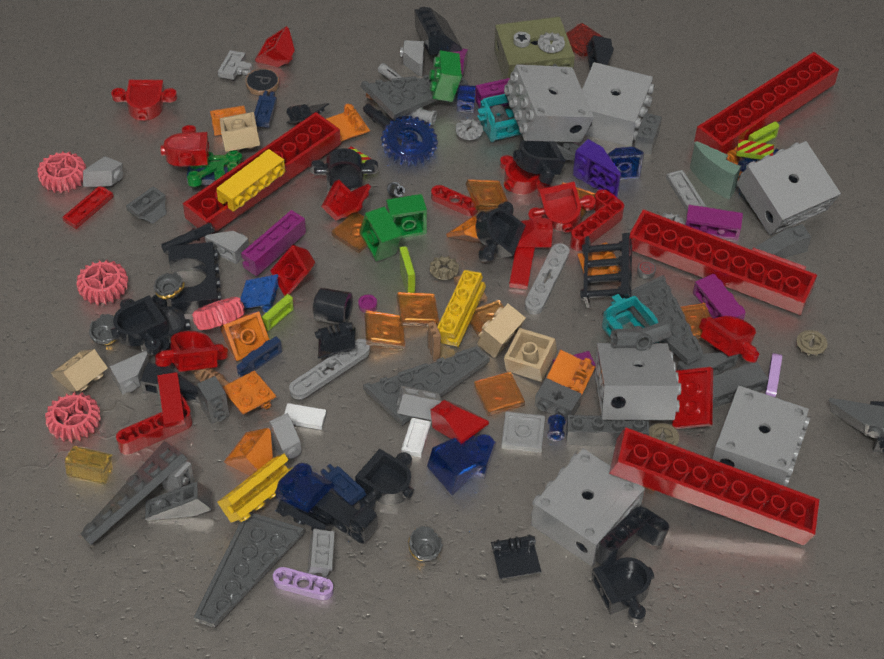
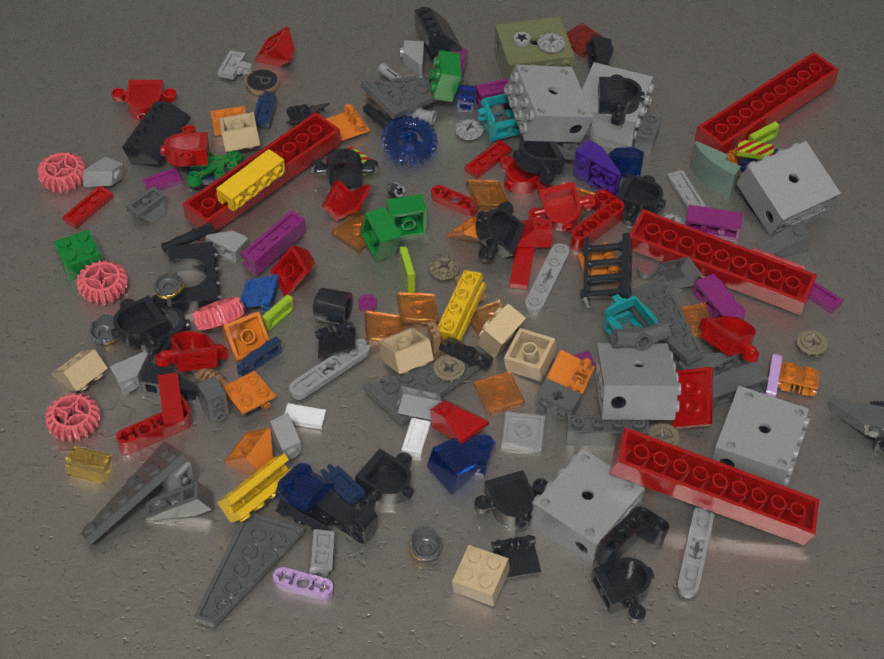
(76, 252): none -> green brick
(156, 126): none -> black slope
(163, 180): none -> magenta tile
(406, 350): none -> tan brick
(449, 362): none -> dark tan gear
(466, 353): none -> black hinge
(481, 575): none -> tan brick
(487, 159): none -> red tile
(510, 498): none -> black piece
(556, 428): clear blue bush -> none
(618, 97): none -> black piece
(640, 194): none -> black piece
(679, 272): none -> dark grey slope
(692, 568): none -> light grey piece
(801, 376): none -> orange hinge
(825, 298): none -> magenta tile

